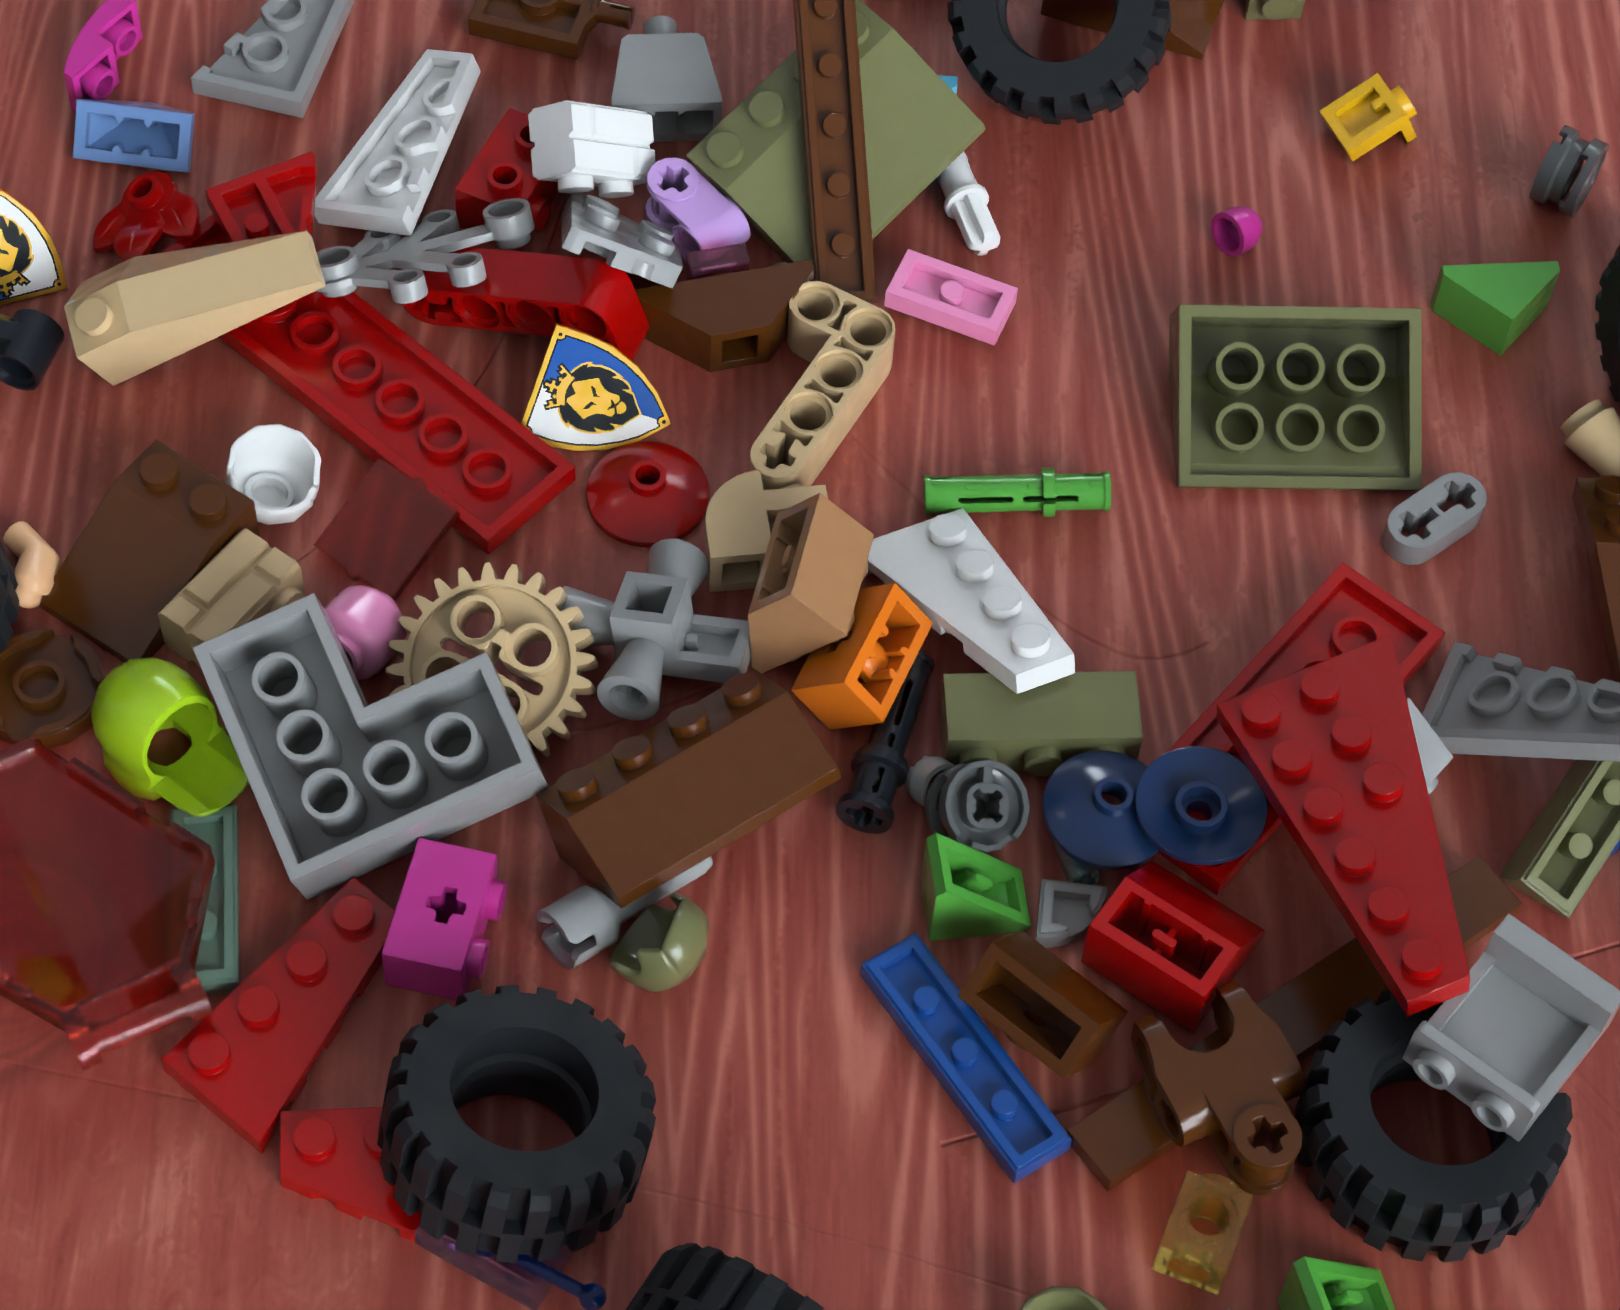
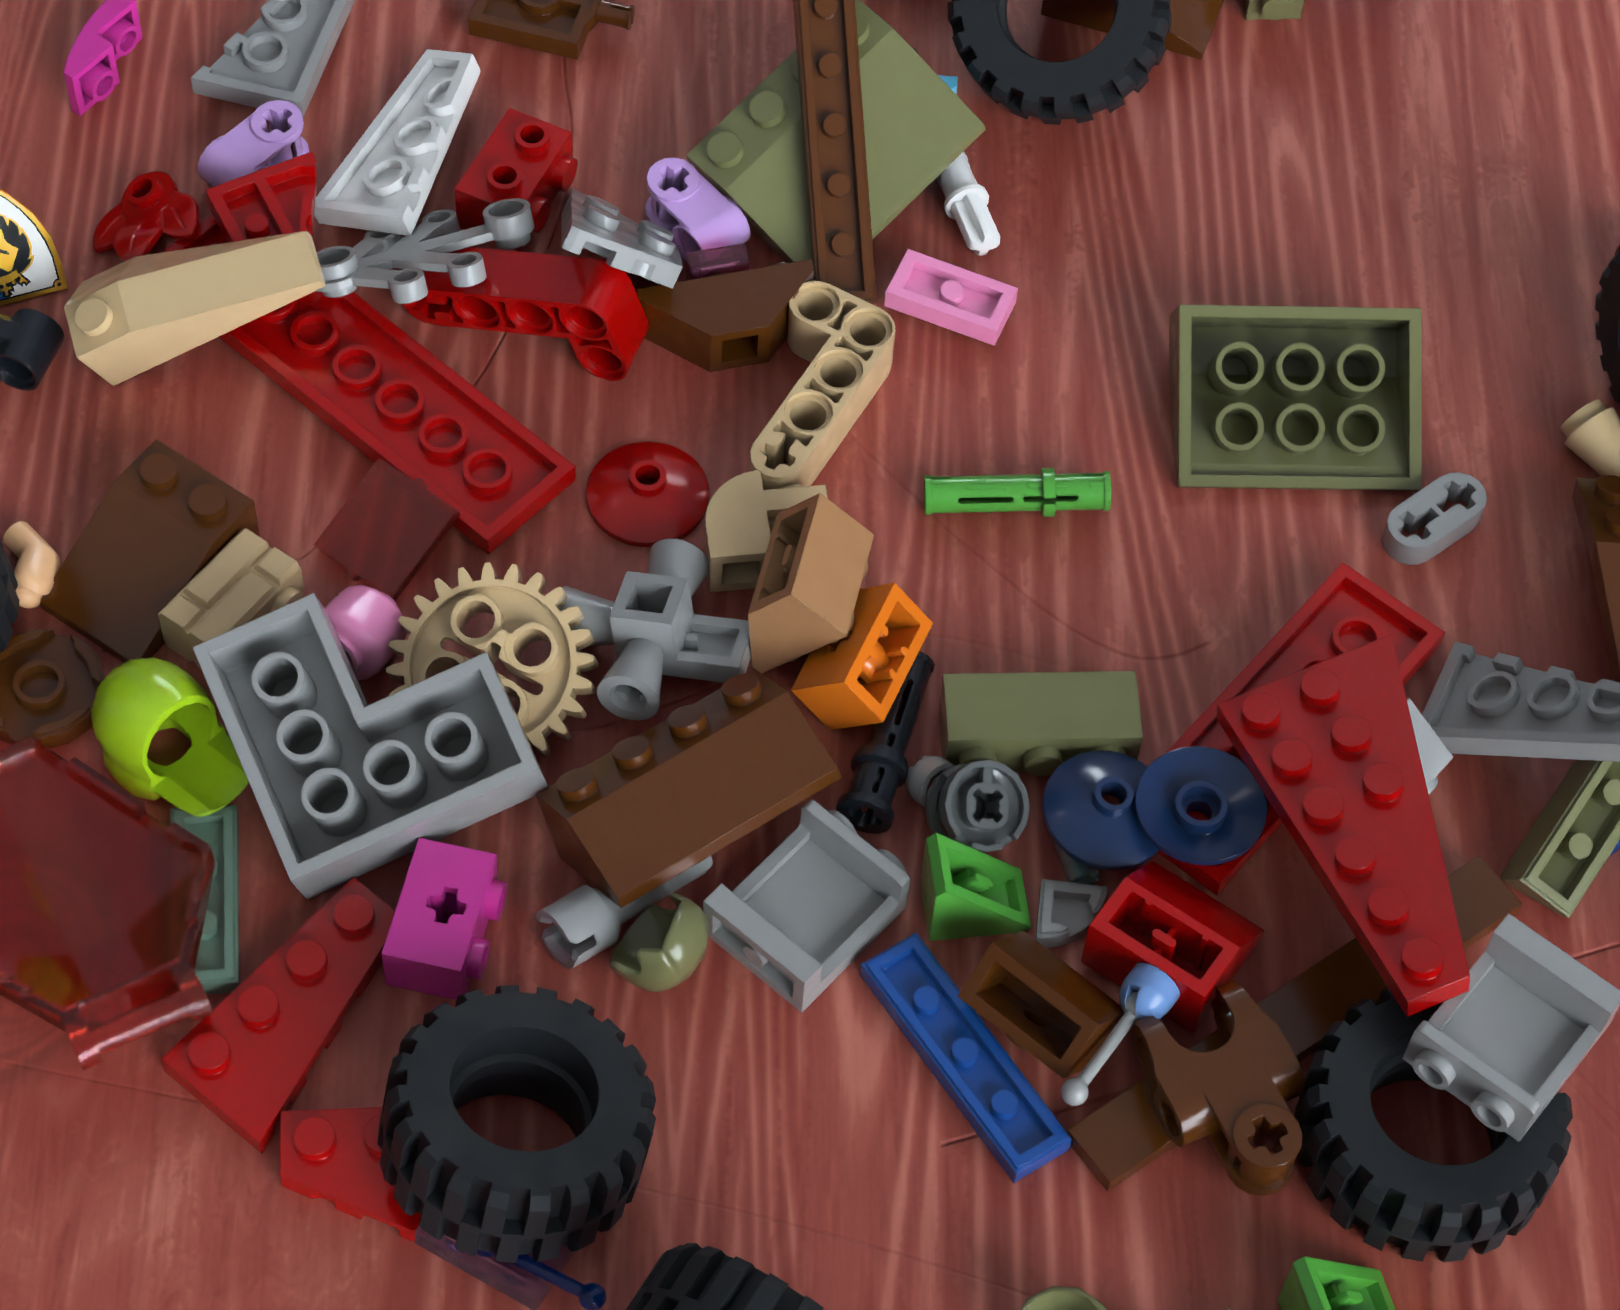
(134, 134): medium blue slope -> none
(251, 146): none -> lavender piece
(276, 471): white hair -> none
(591, 147): white brick -> none
(591, 396): shield -> none
(669, 79): light grey torso -> none
(809, 906): none -> light grey panel
(975, 597): white wing -> none
(1143, 994): none -> hinge
(1193, 1255): clear yellow brick -> none
(1236, 230): dark pink hinge -> none
(1369, 116): yellow bracket -> none
(1494, 299): bright green slope -> none
(1562, 168): dark grey wheel -> none

